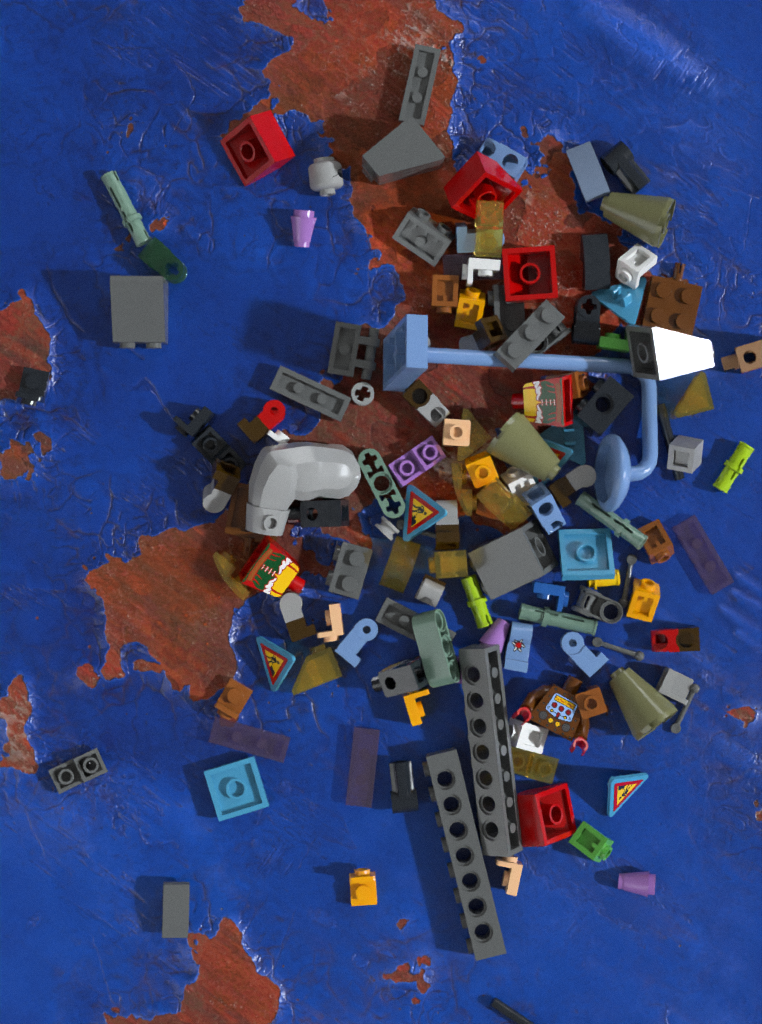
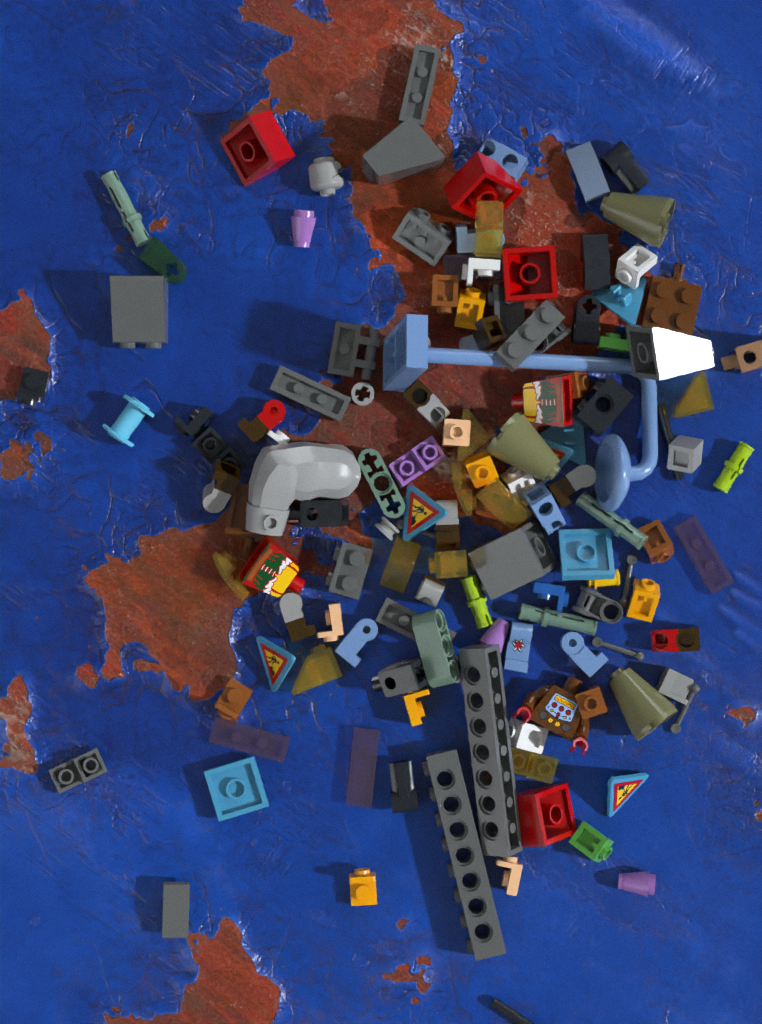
(128, 420): none -> medium azure hose

